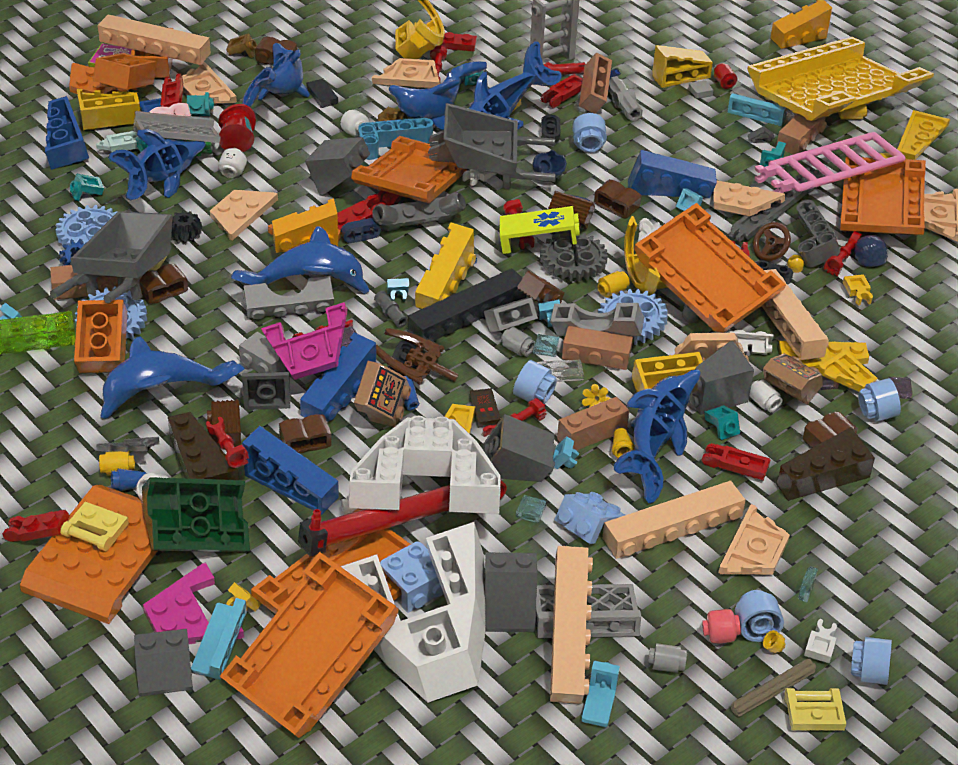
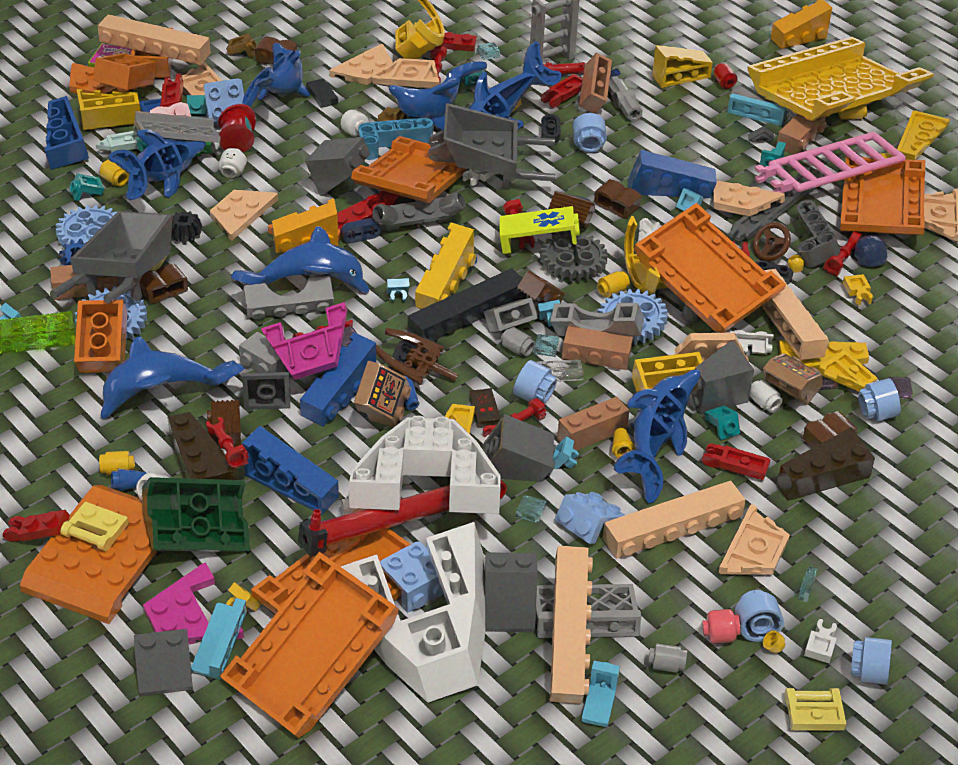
(113, 173): none -> yellow brick
(134, 444): flat silver piece -> none
(221, 95): none -> light blue bracket
(306, 433): reddish brown brick -> none
(364, 66): none -> light nougat wing
(391, 309): dark grey pin -> none
(488, 51): none -> clear light blue tile
(549, 163): dark blue hair -> none
(593, 394): yellow plant -> none
(700, 89): light grey tile -> none
(773, 687): dark tan axle -> none

